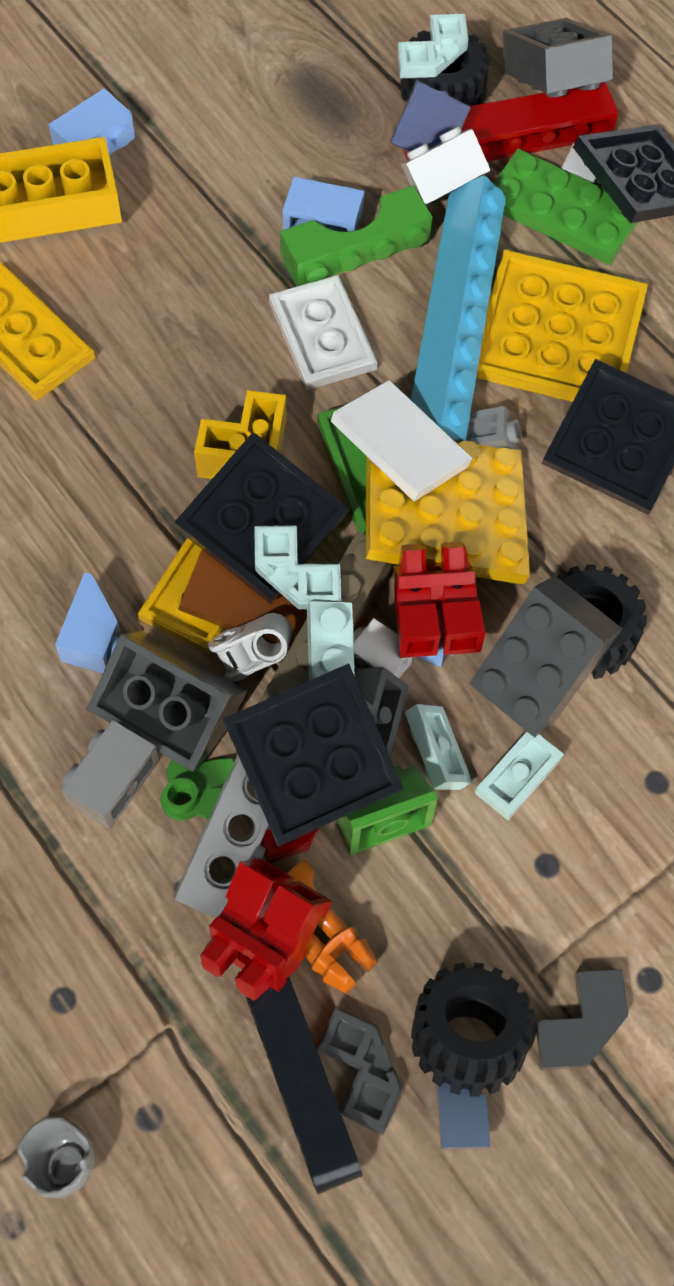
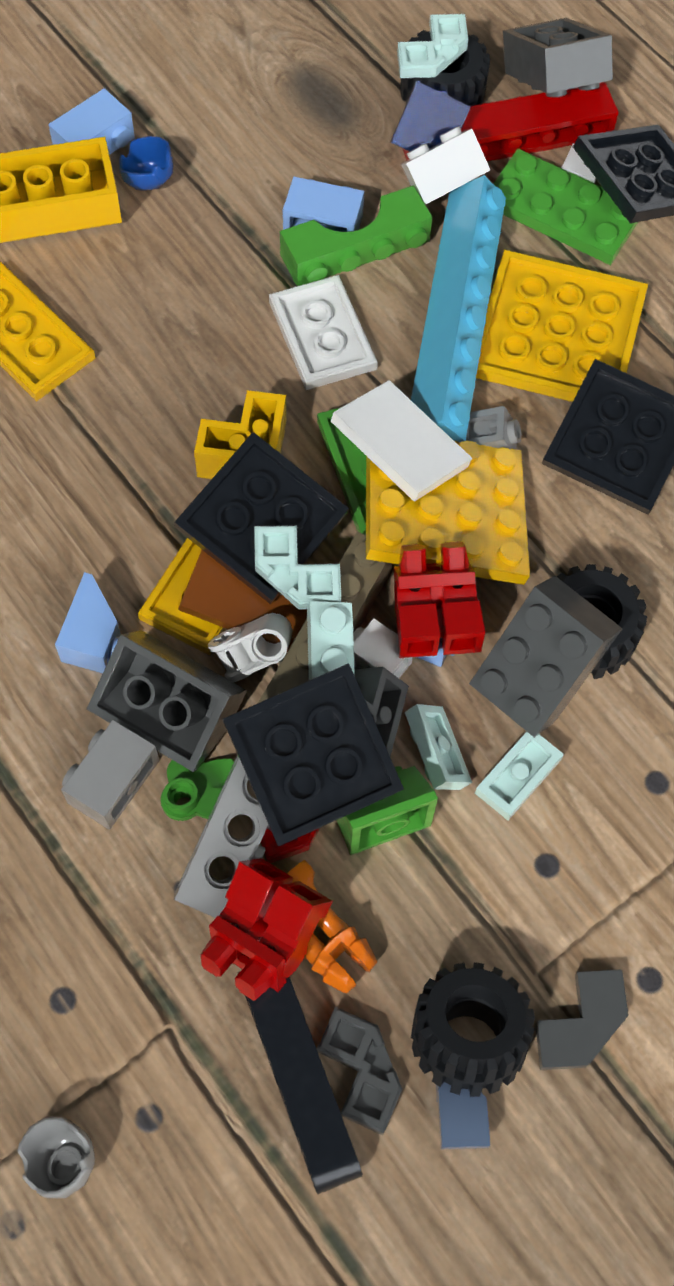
(147, 163): none -> blue hair

